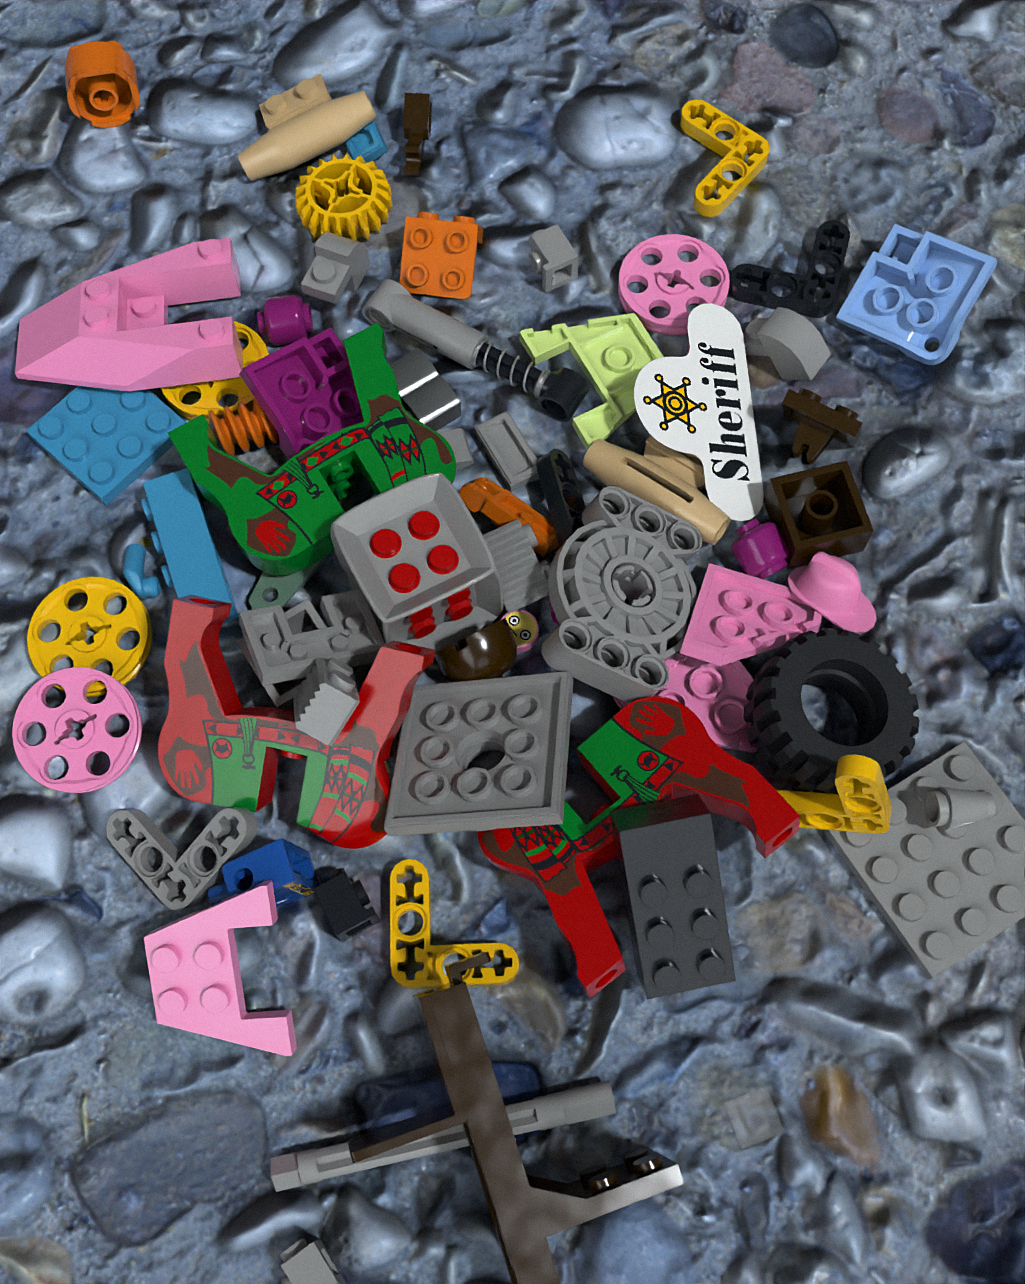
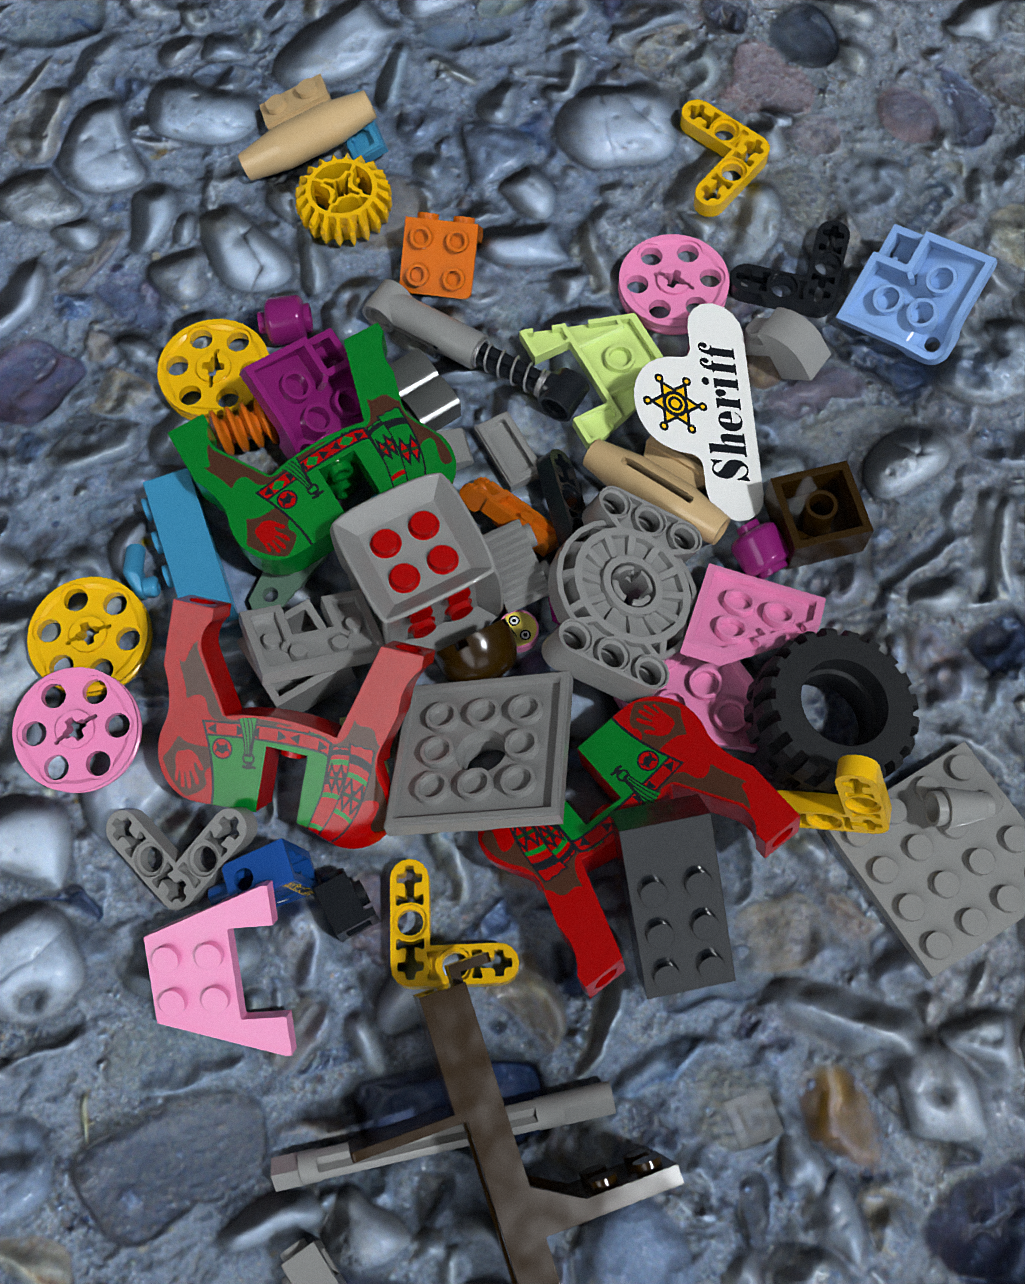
(101, 83): orange brick -> none
(106, 436): dark azure plate -> none
(117, 328): bright pink wedge -> none
(326, 700): light grey brick -> none
(337, 266): light grey brick -> none
(416, 129): dark brown piece -> none
(553, 257): light grey brick -> none
(819, 423): dark brown plate -> none
(834, 591): bright pink piece -> none

